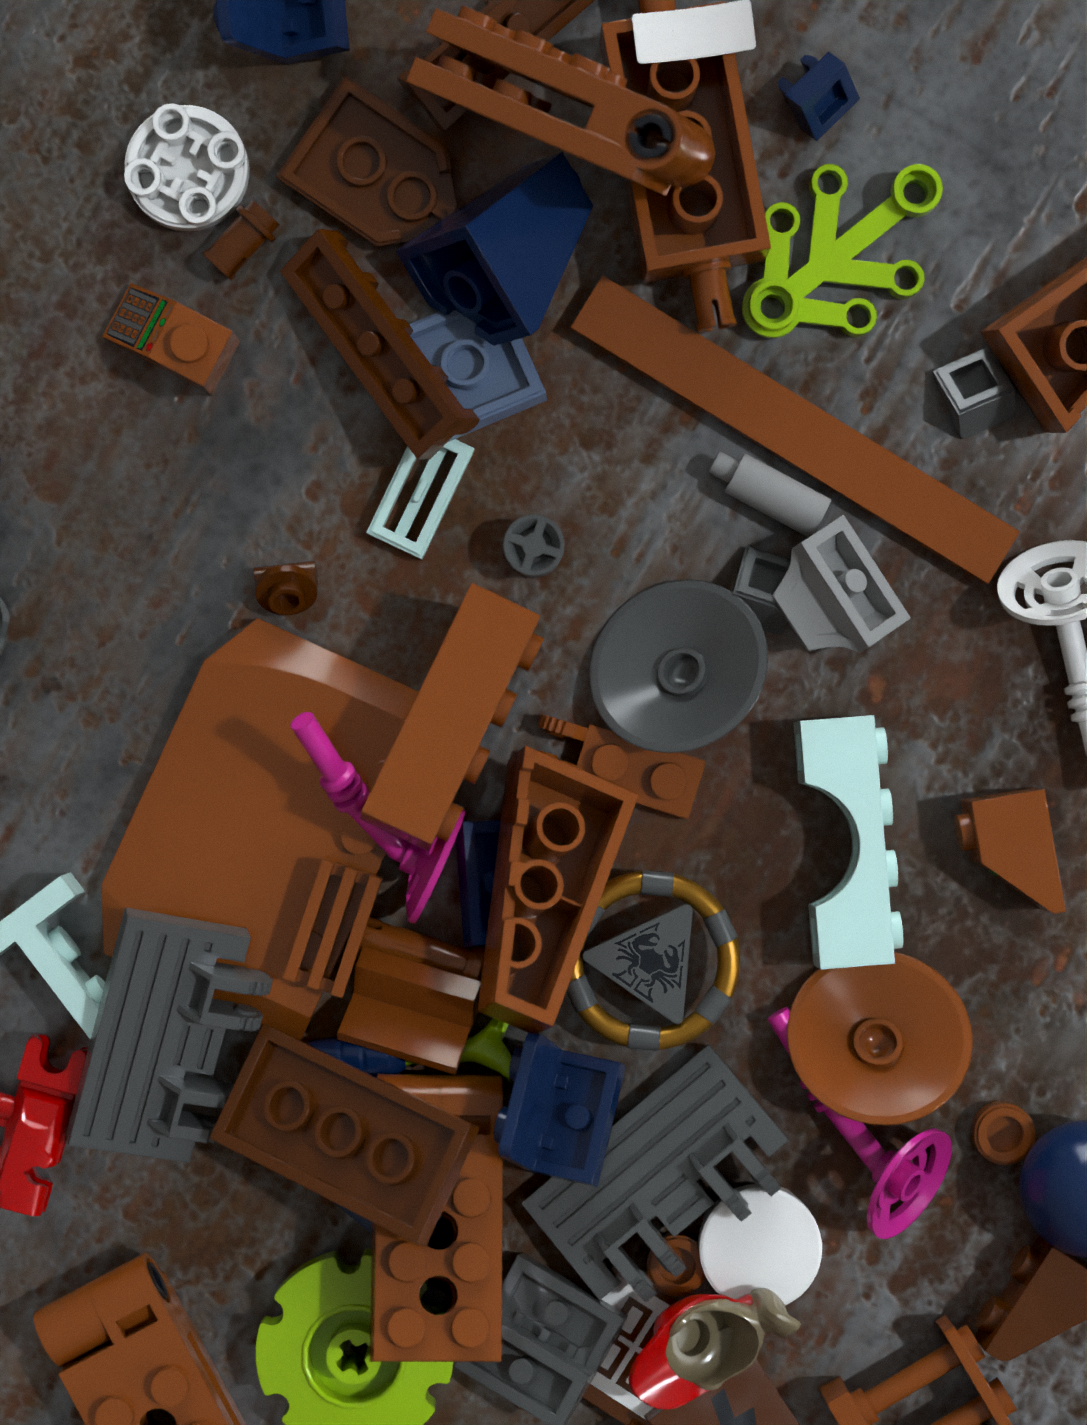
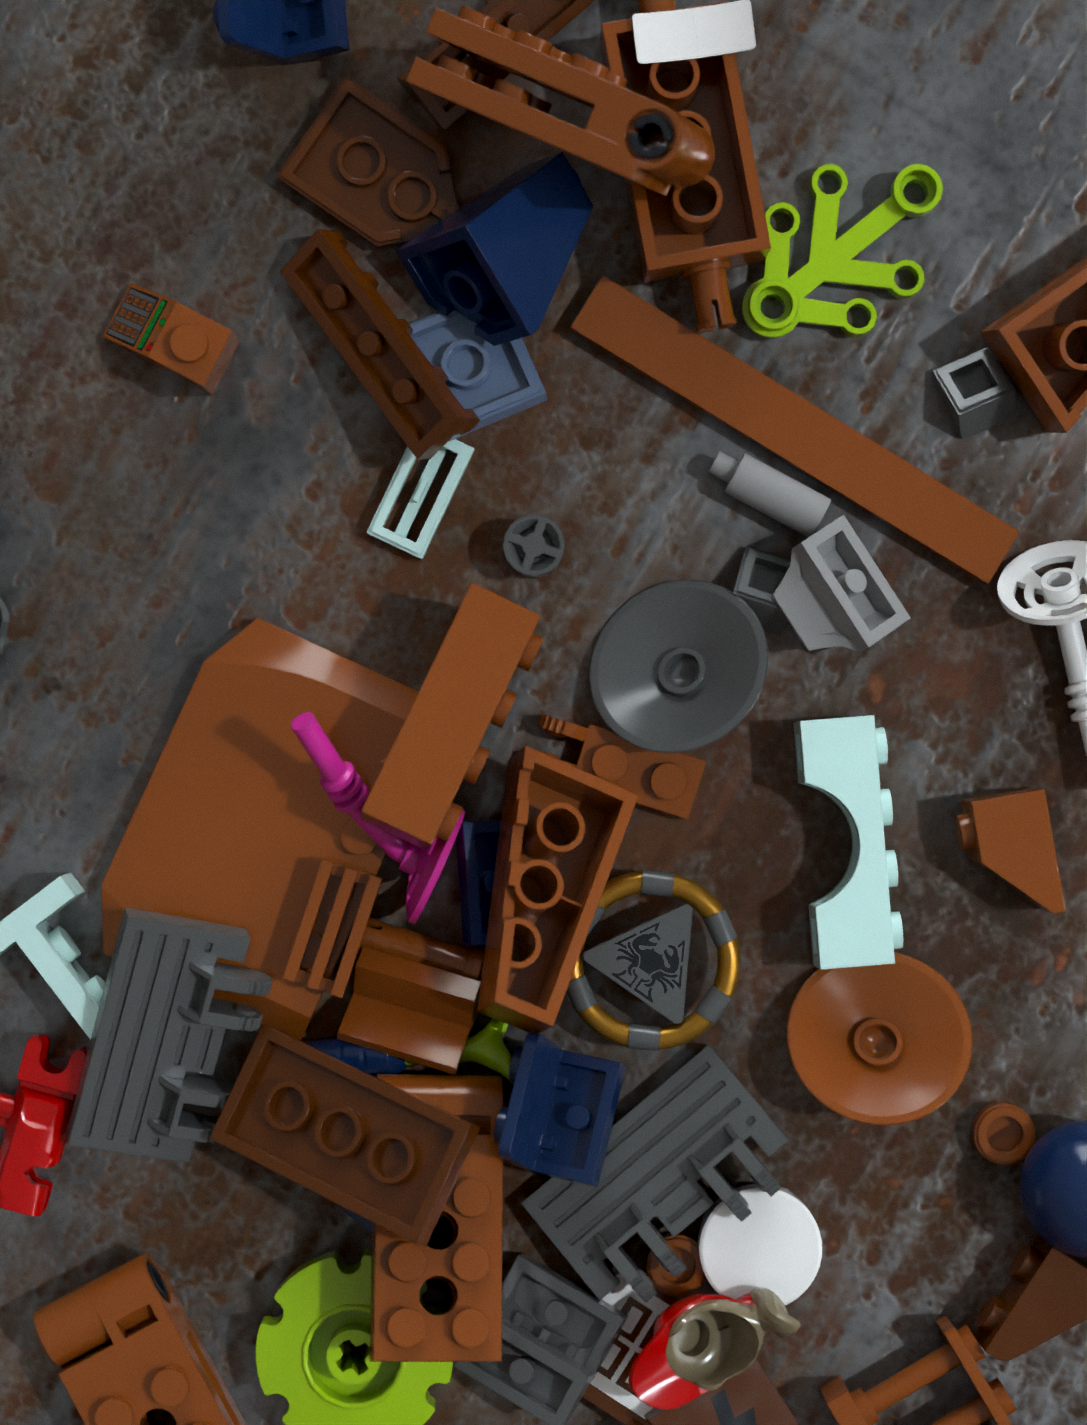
(186, 167): white tile -> none
(242, 239): reddish brown pin -> none
(286, 587): reddish brown plate -> none
(820, 94): dark blue tile -> none
(891, 1170): dark pink dish -> none

